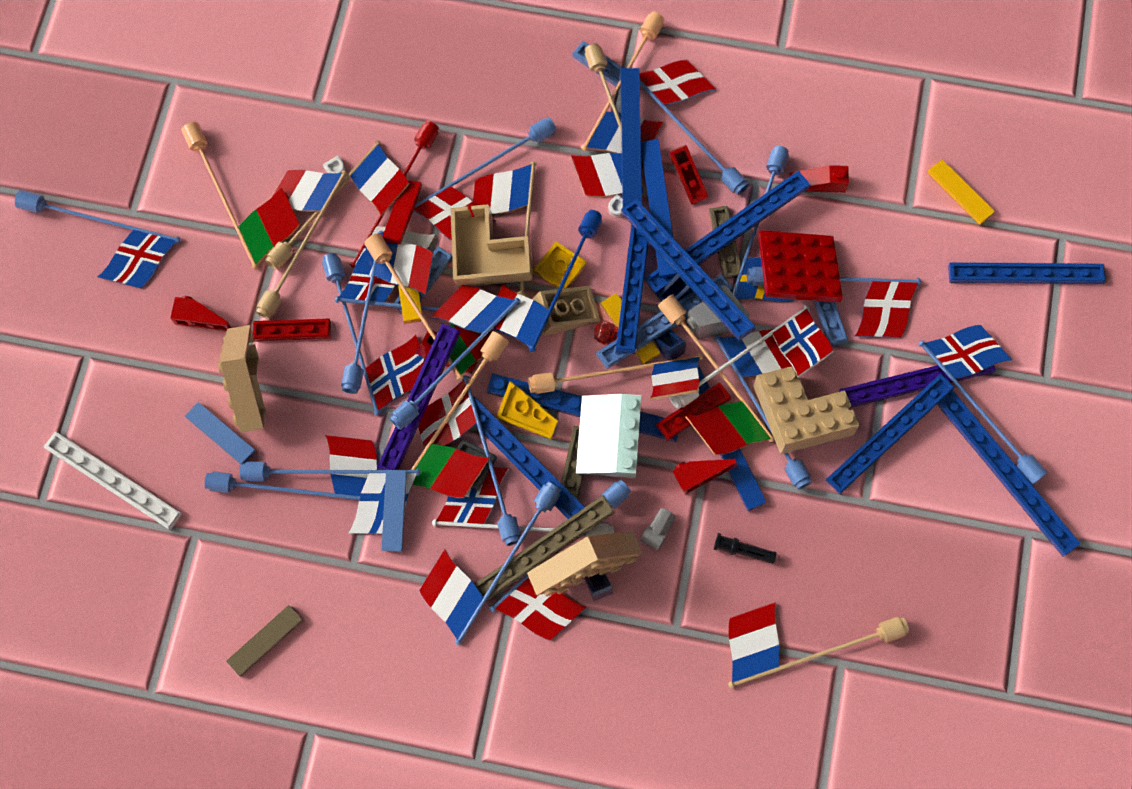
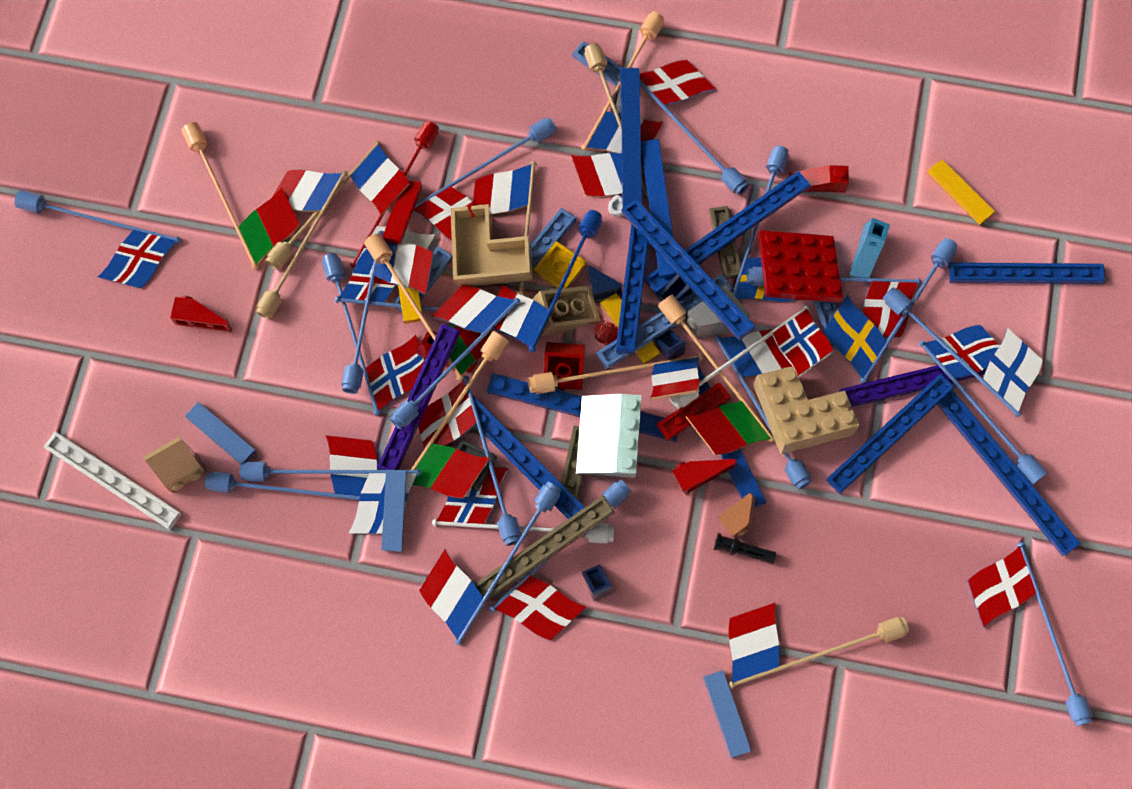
(175, 464): none -> tan slope
(240, 368): tan piece -> none
(264, 640): dark tan tile -> none
(292, 329): red tile -> none
(334, 165): white tile -> none
(526, 413): yellow wing -> none
(552, 232): none -> medium blue tile
(565, 361): none -> red slope
(583, 559): tan piece -> none
(602, 285): none -> dark blue slope
(656, 532): light grey piece -> none
(688, 174): red slope -> none
(727, 714): none -> medium blue tile
(739, 516): none -> nougat slope
(858, 337): none -> flag
(869, 248): none -> dark azure slope
(1008, 586): none -> flag
(1009, 370): none -> flag

